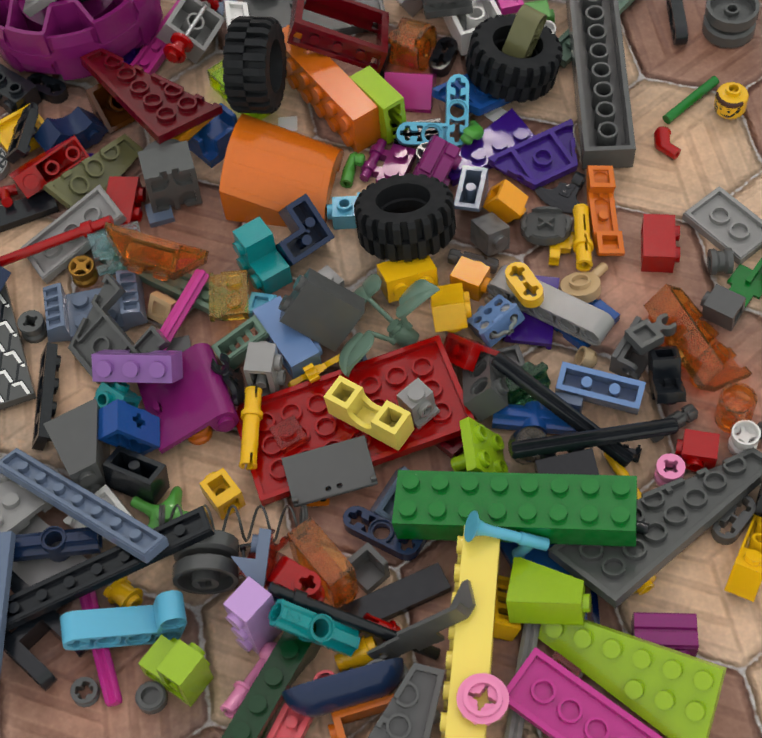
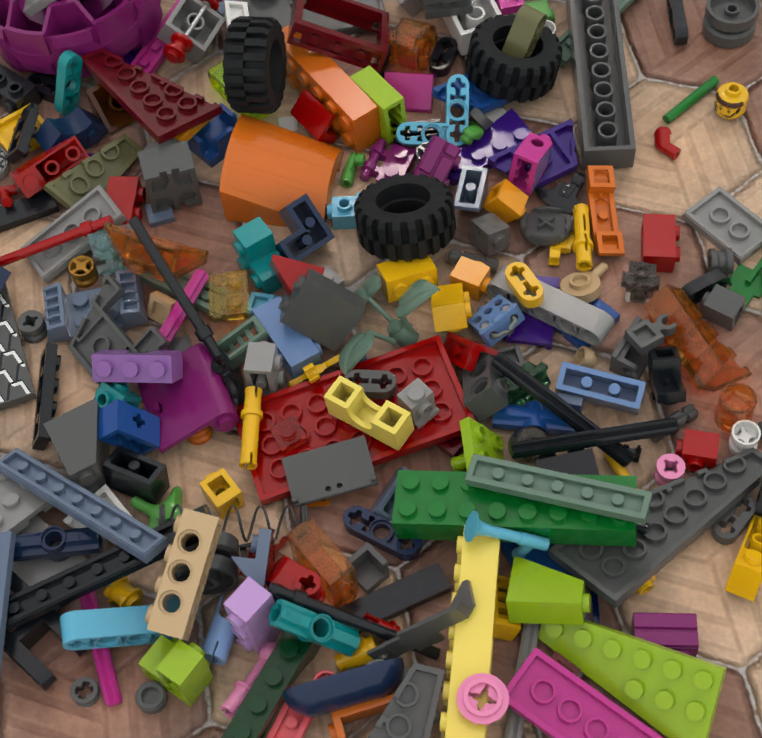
(68, 69): none -> teal beam
(180, 623): none -> tan brick
(203, 331): none -> black bar
(219, 638): none -> light blue piece
(288, 270): none -> red slope
(314, 117): none -> red panel
(372, 381): none -> dark grey beam
(480, 118): none -> dark grey tile
(532, 151): none -> dark pink torso
(559, 488): none -> sand green plate
(640, 282): none -> clear smoke brick
(698, 287): none -> black beam

